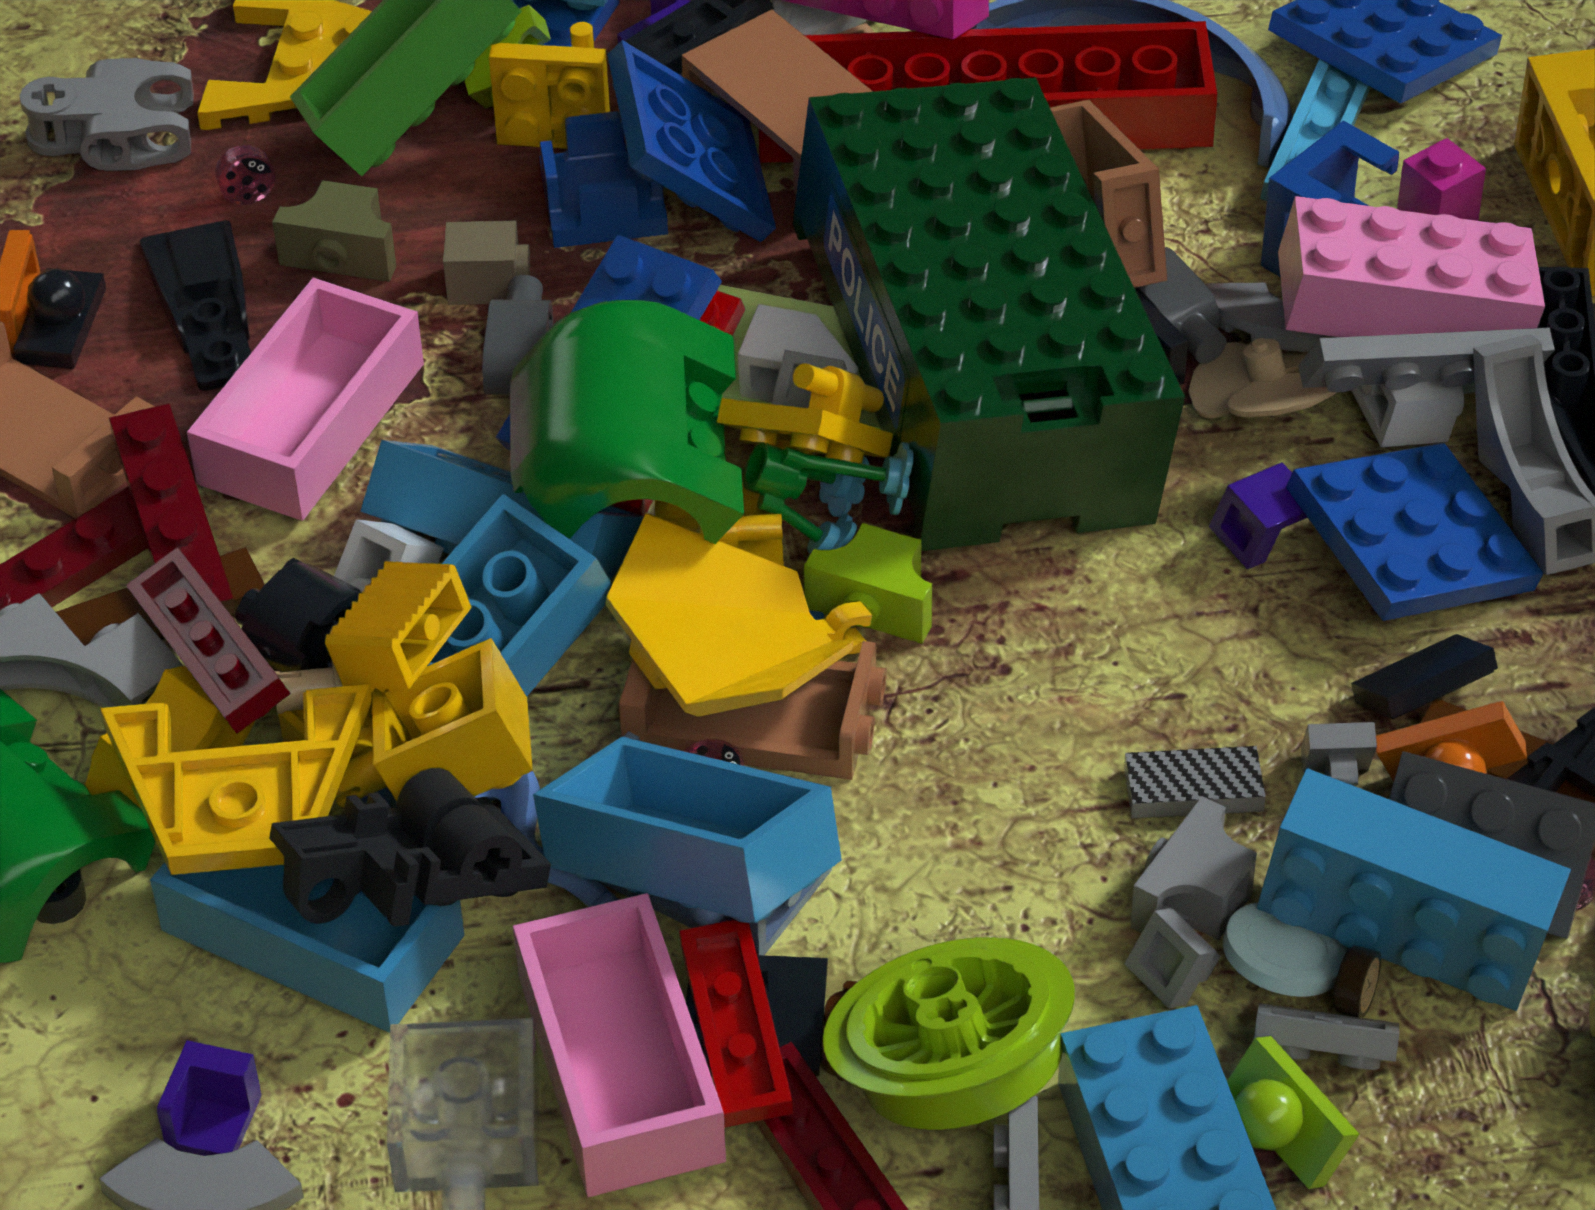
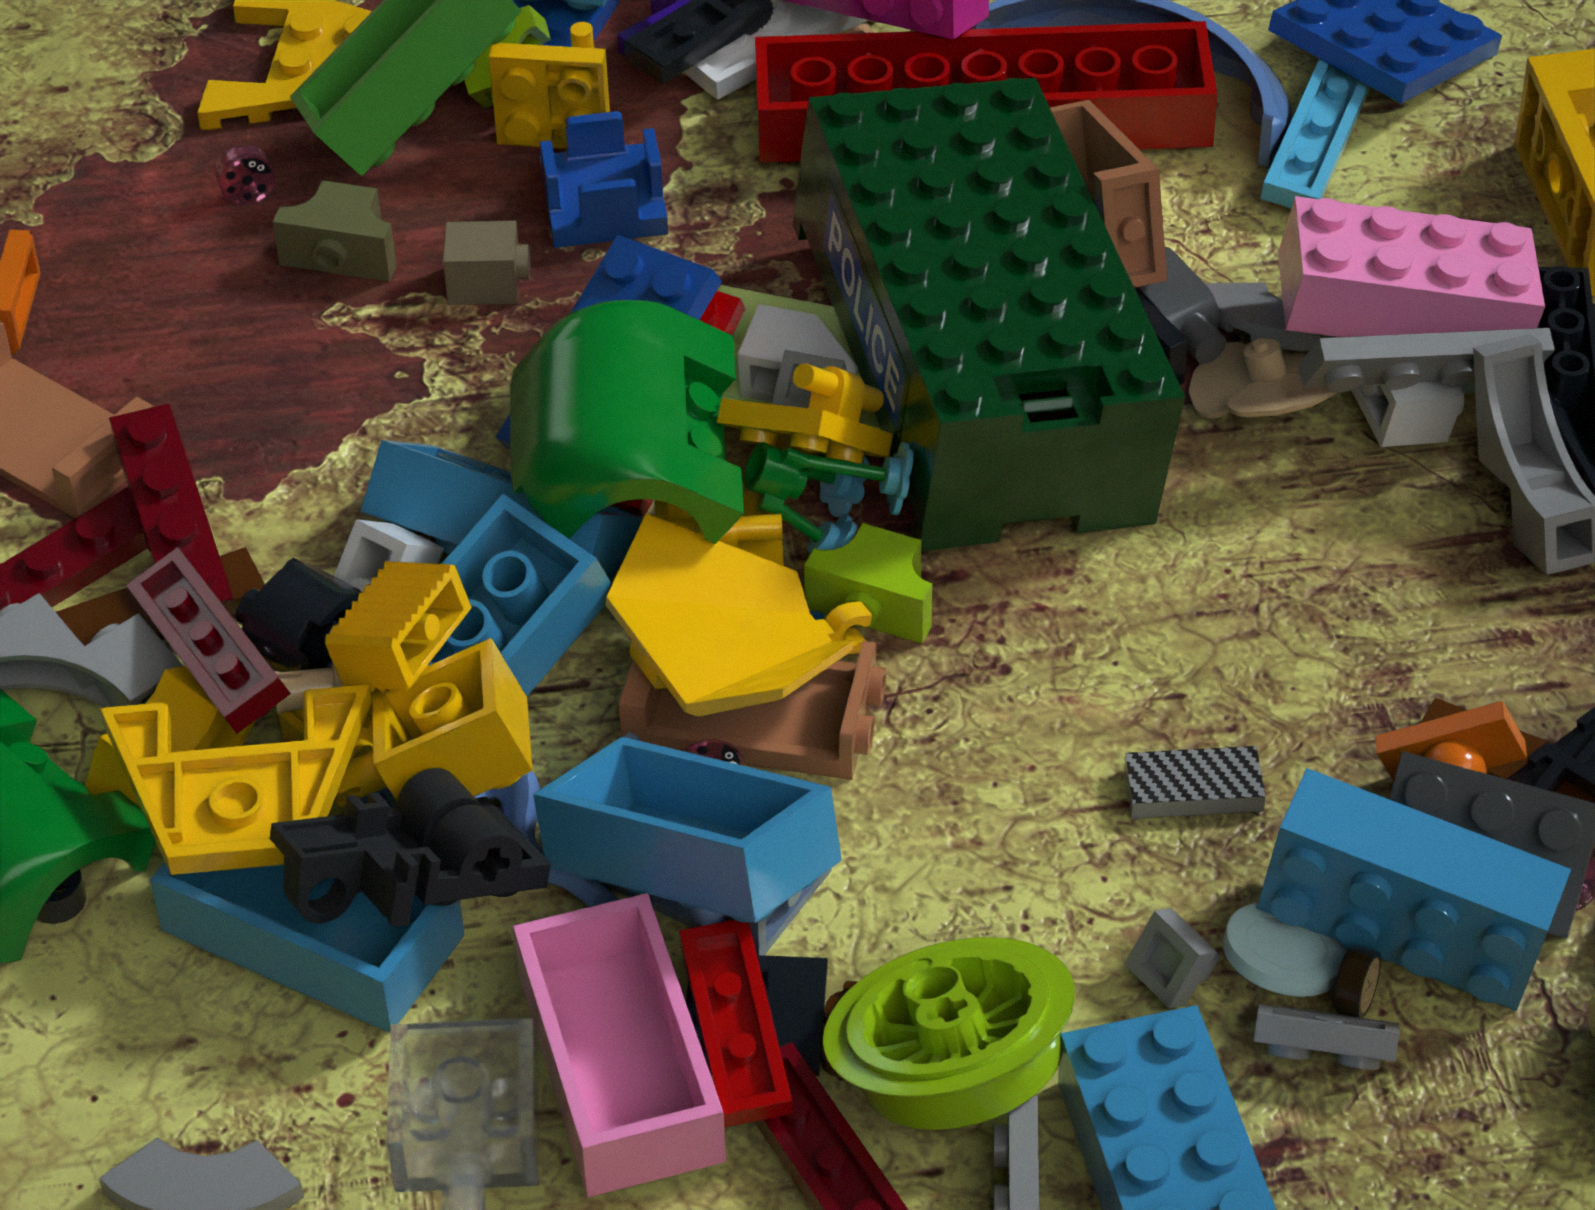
(59, 317): black tile -> none
(111, 114): light grey piece -> none
(202, 297): black piece -> none
(209, 1100): dark purple panel -> none
(306, 398): bright pink piece -> none
(513, 330): dark grey piece -> none
(690, 142): blue plate -> none
(768, 77): nougat panel -> none
(1196, 873): light grey brick -> none
(1255, 513): dark purple panel -> none
(1289, 1113): lime tile -> none
(1320, 172): blue panel -> none
(1339, 749): light grey tile -> none
(1414, 531): blue plate -> none
(1424, 676): black tile -> none
(1442, 182): dark pink brick -> none

